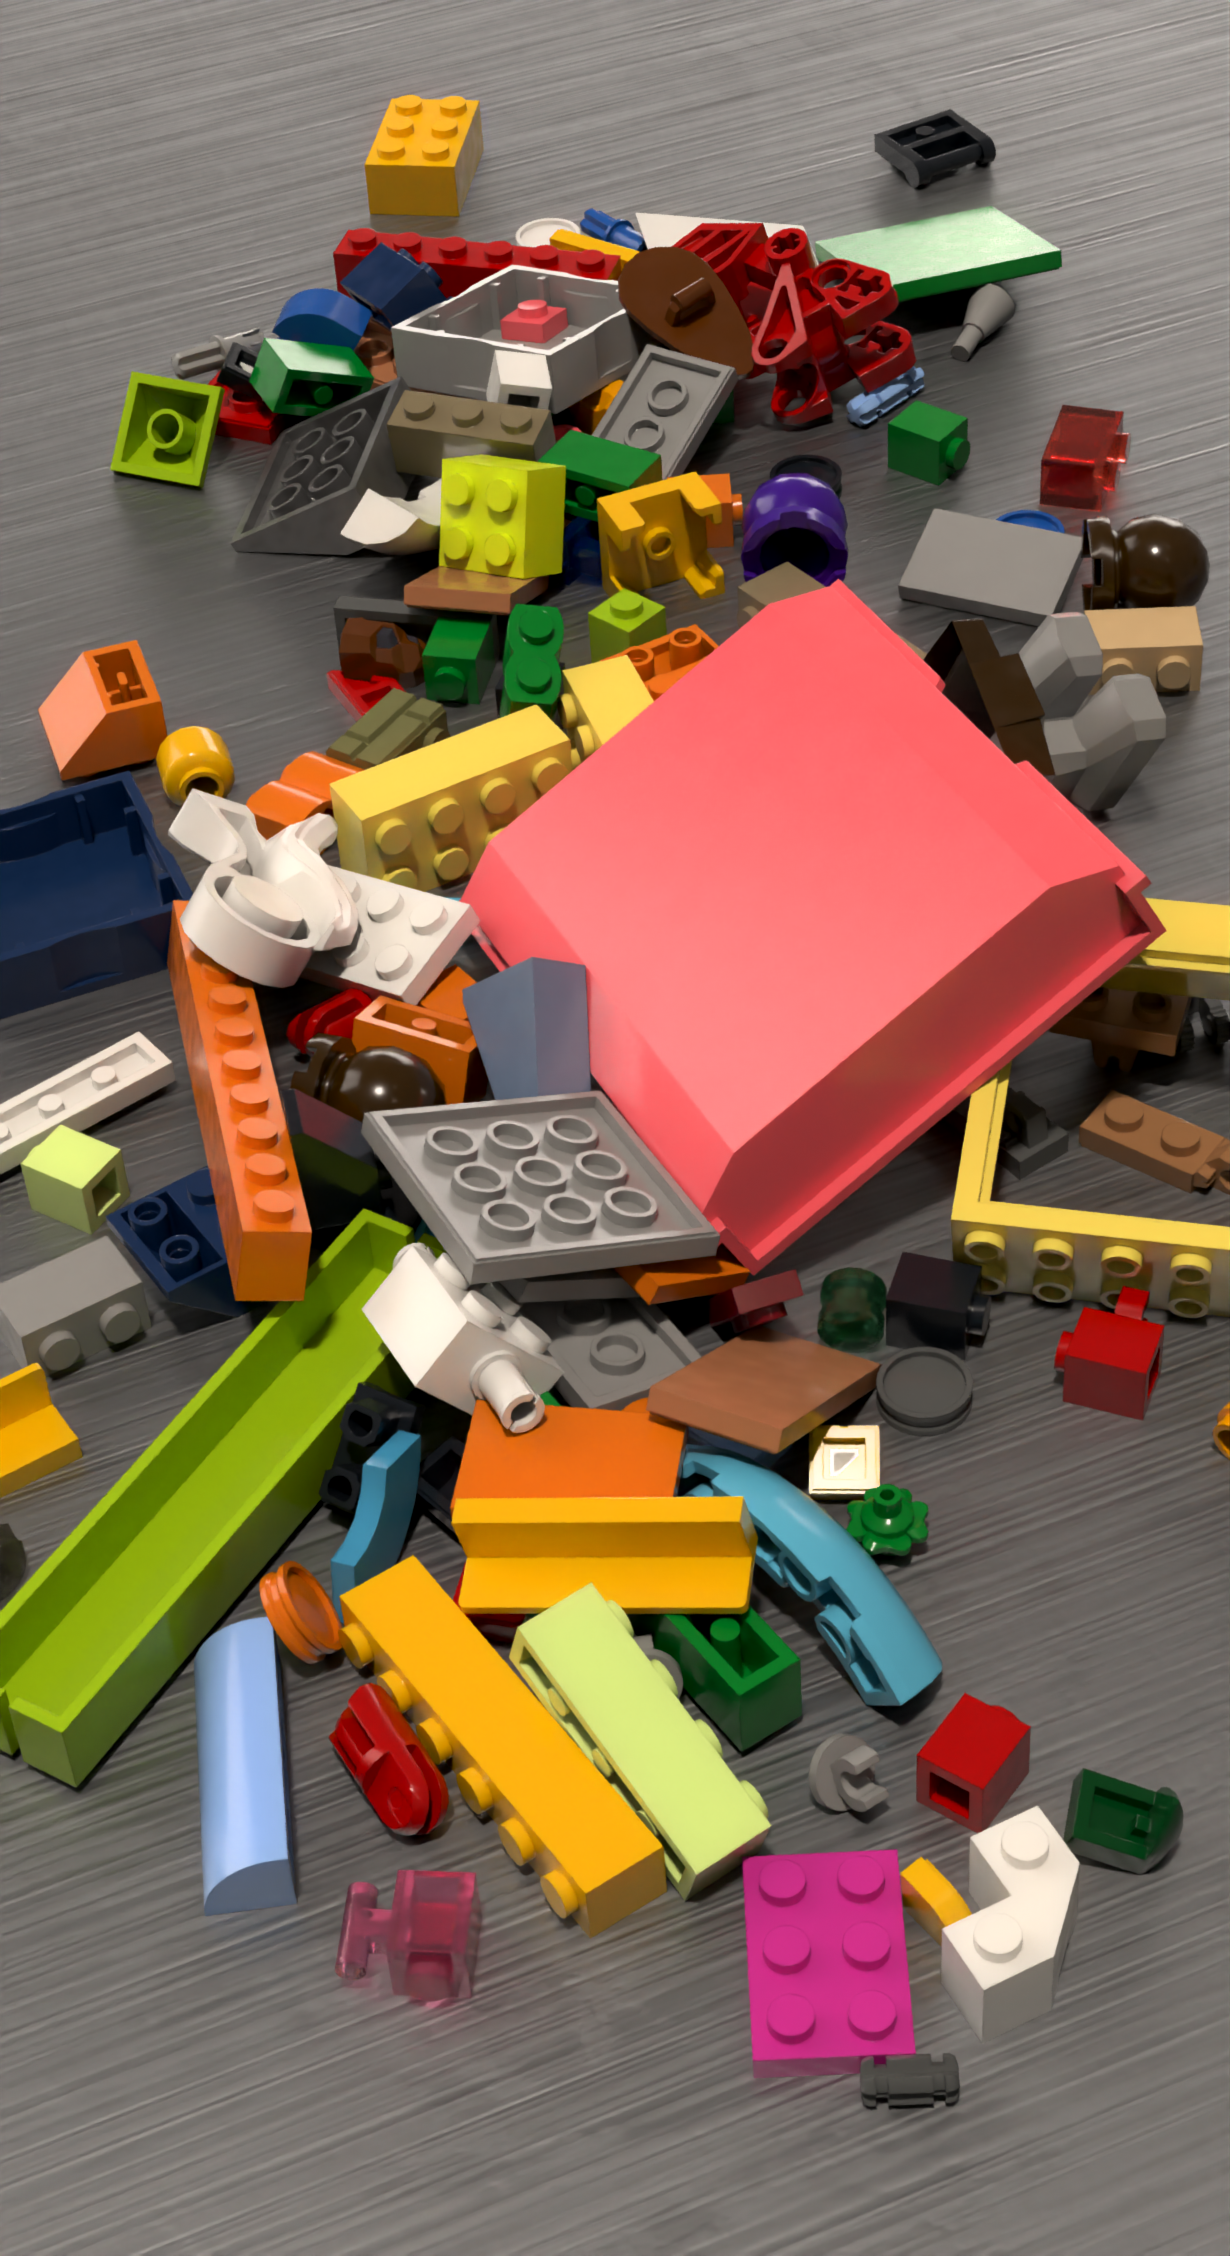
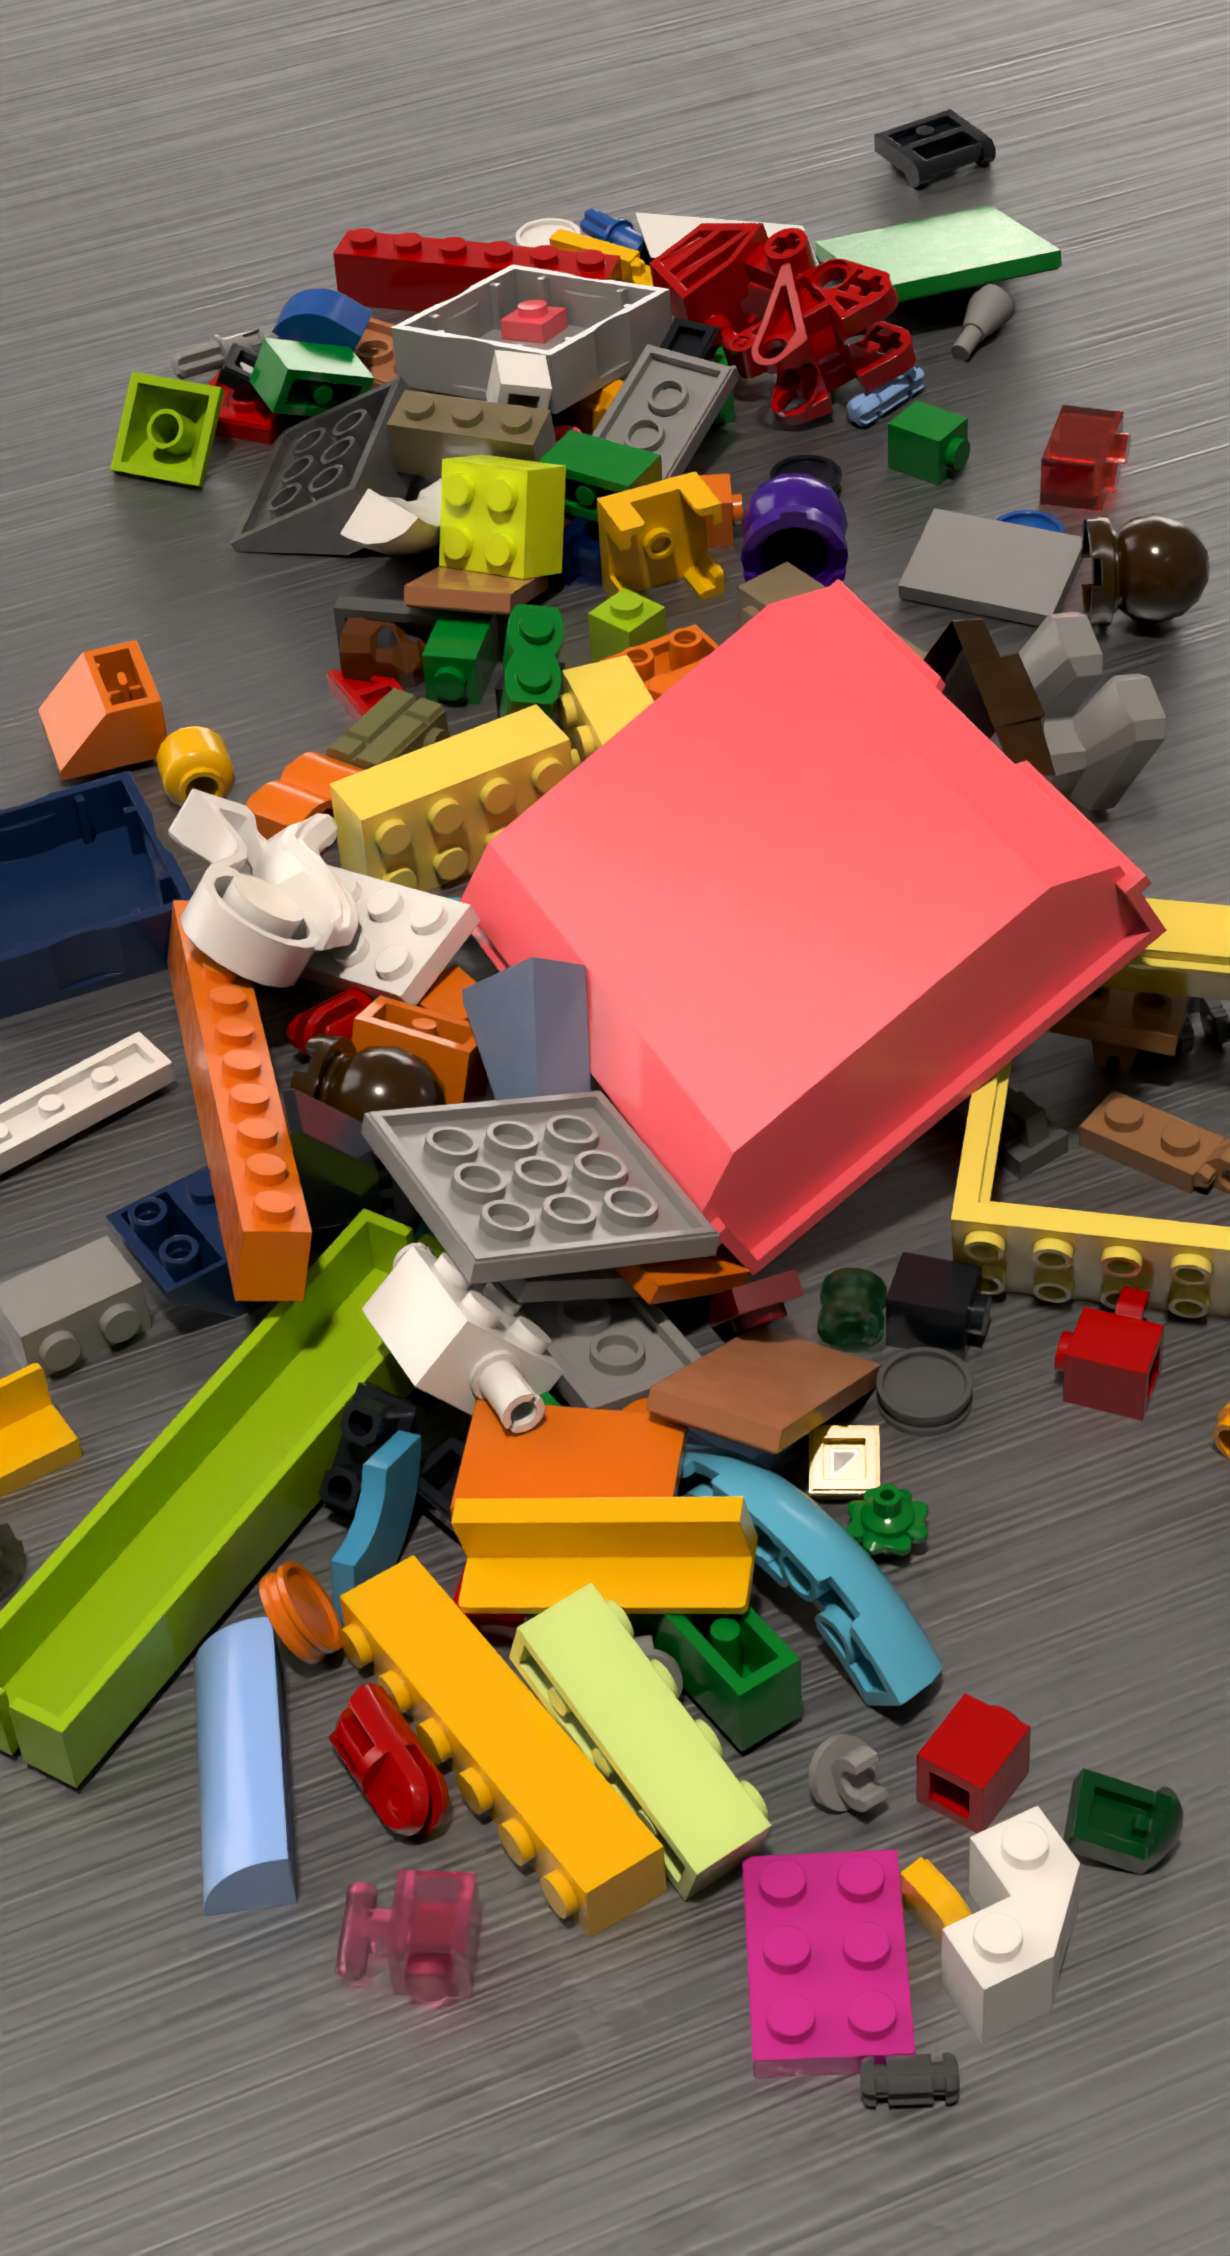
(75, 1179): yellowish green brick -> none
(393, 286): dark blue slope -> none
(424, 156): yellow brick -> none
(686, 307): reddish brown shield -> none
(1150, 642): tan brick -> none

